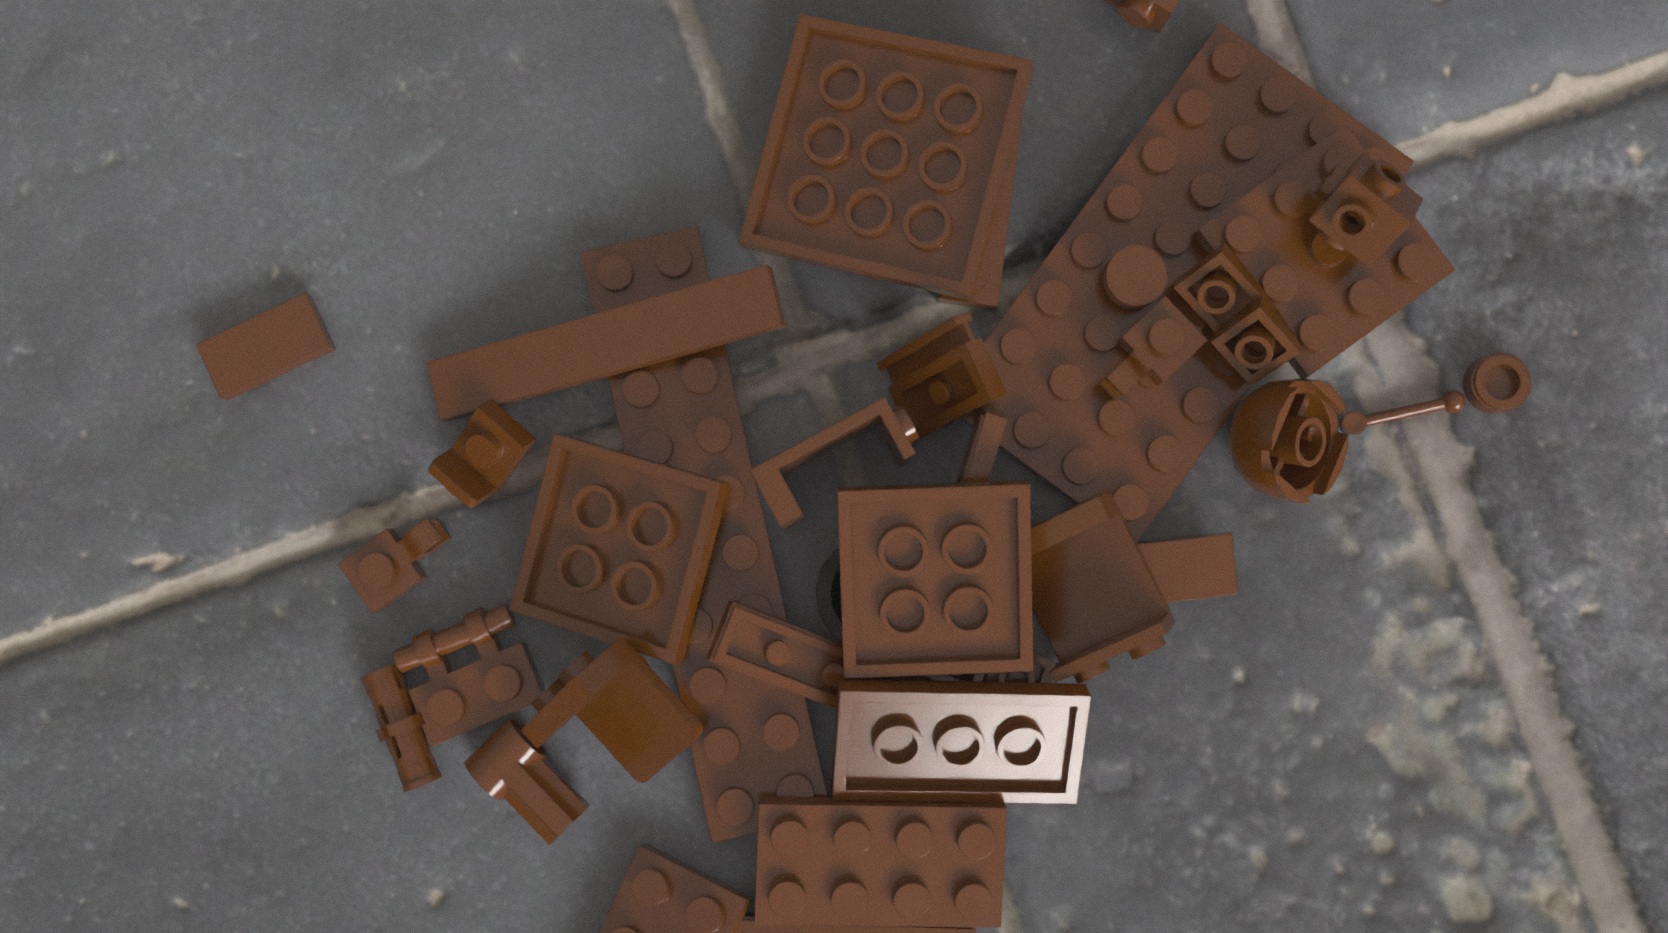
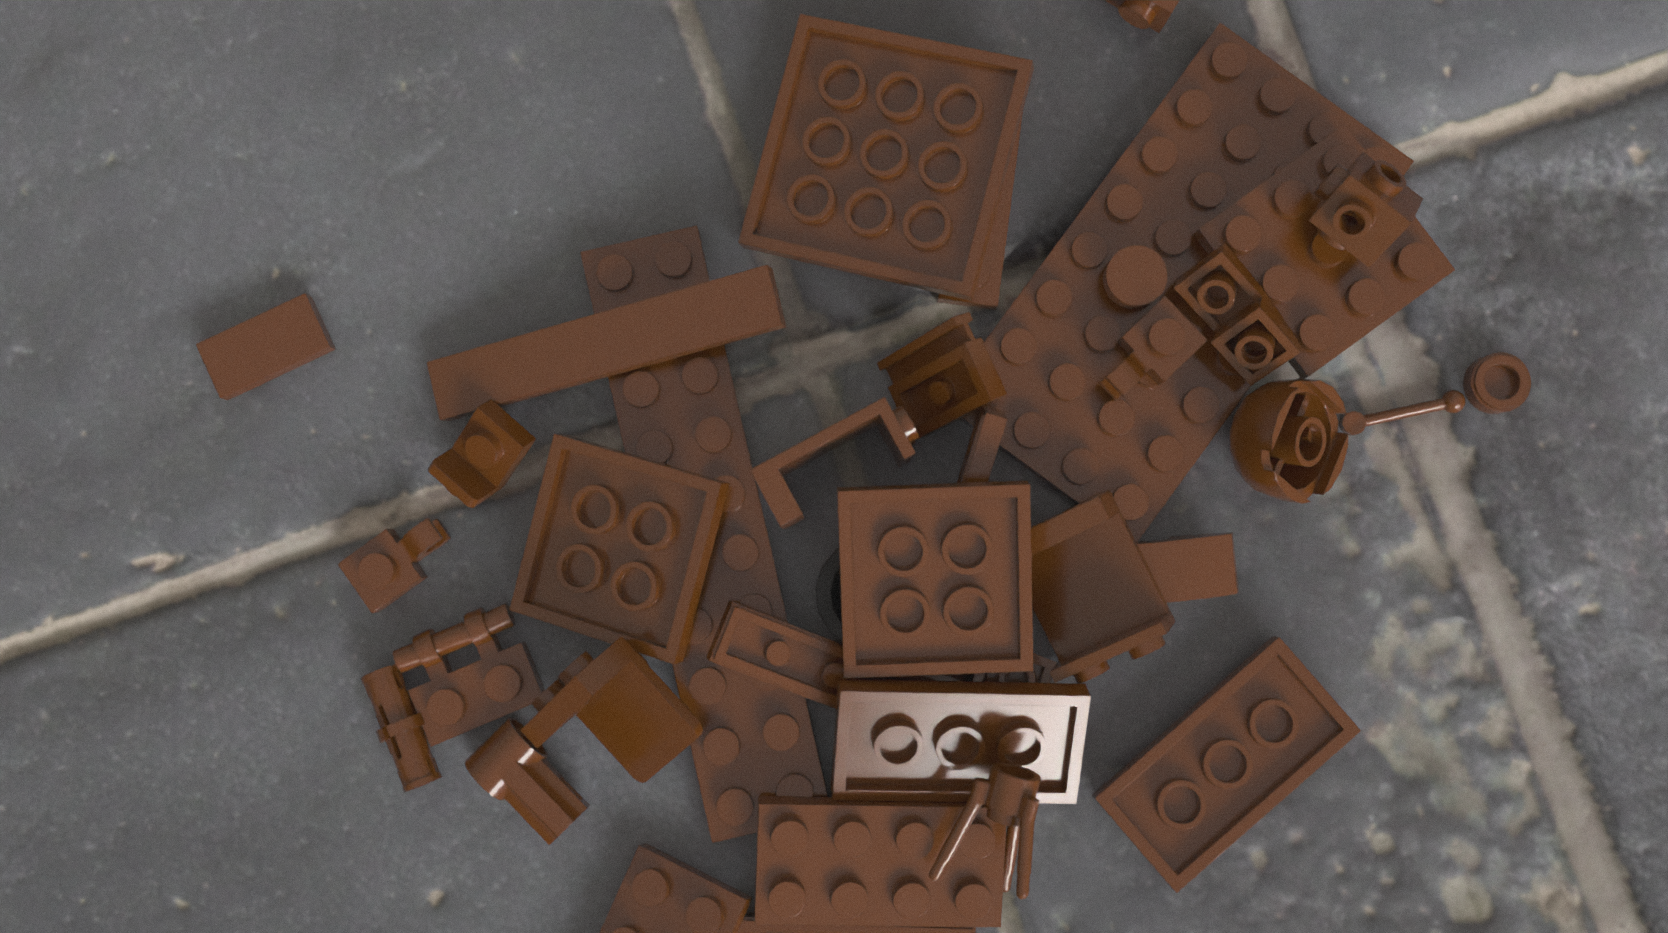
(1011, 802): none -> reddish brown plant
(1226, 763): none -> reddish brown plate

